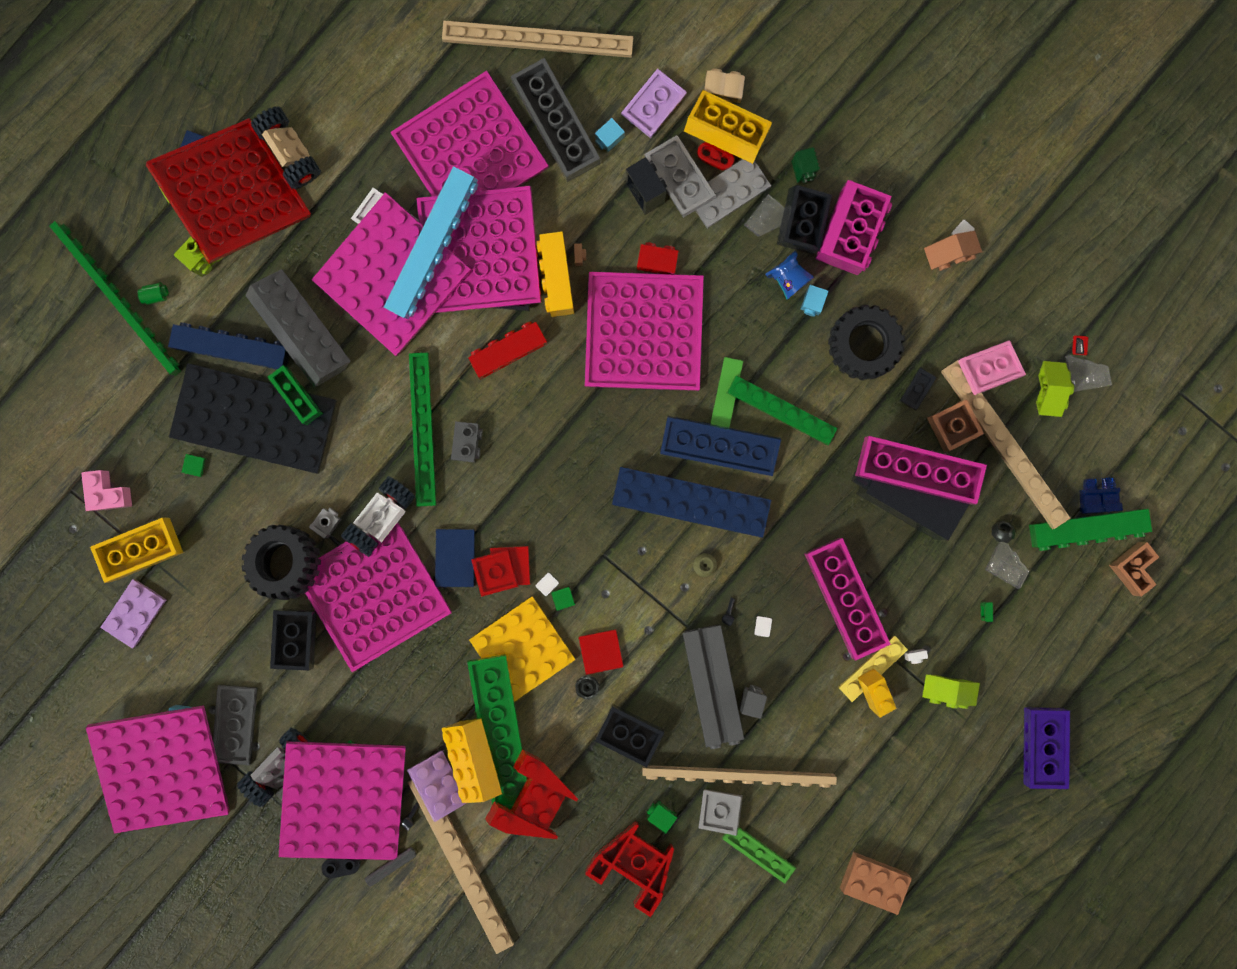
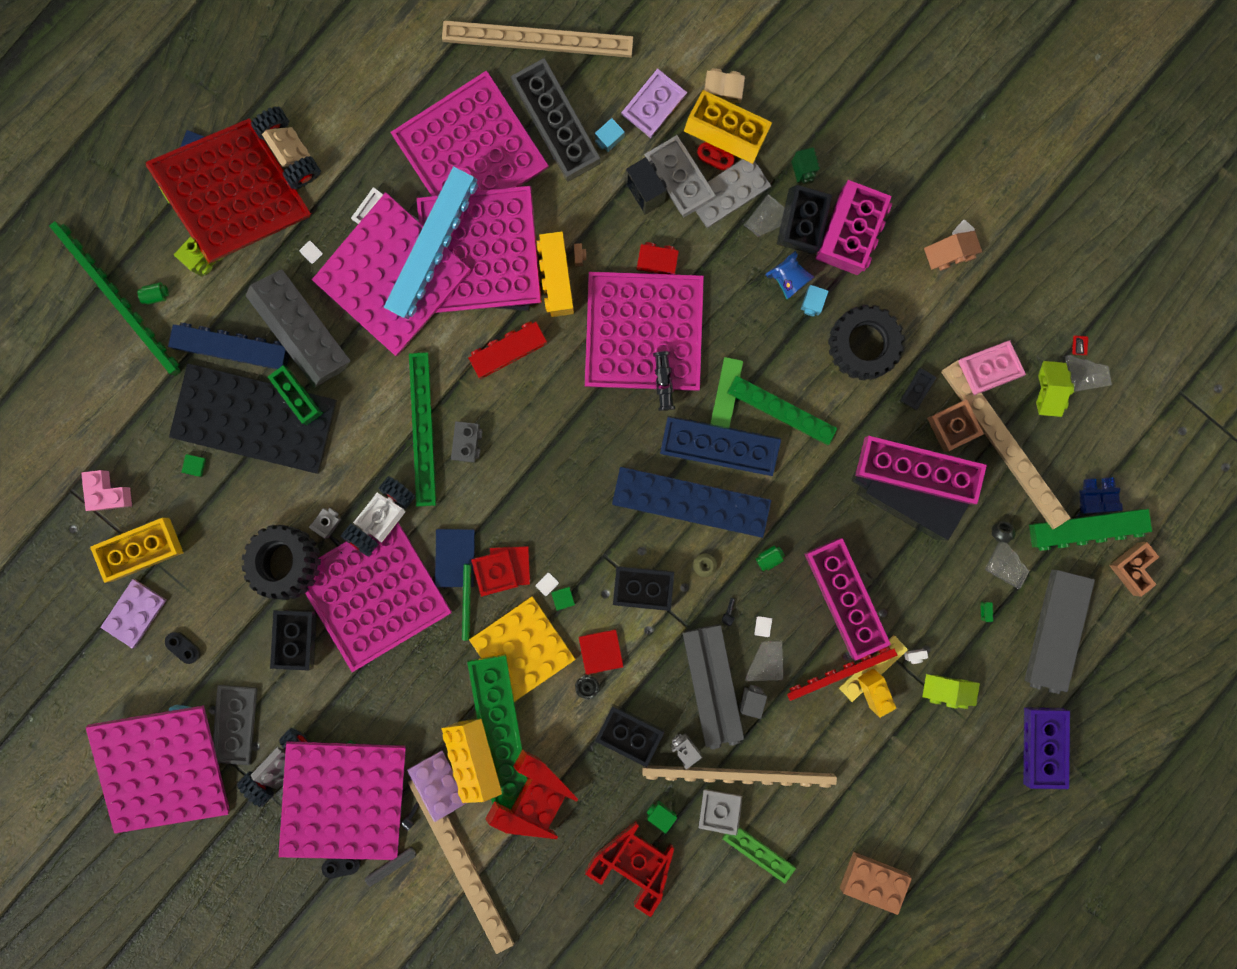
(182, 646): none -> black plate
(310, 252): none -> white sticker
(466, 602): none -> green piece
(643, 588): none -> black brick
(663, 372): none -> black piece
(686, 750): none -> light grey hinge
(767, 662): none -> clear wing
(770, 558): none -> green brick
(834, 676): none -> red plate
(1059, 631): none -> dark grey brick

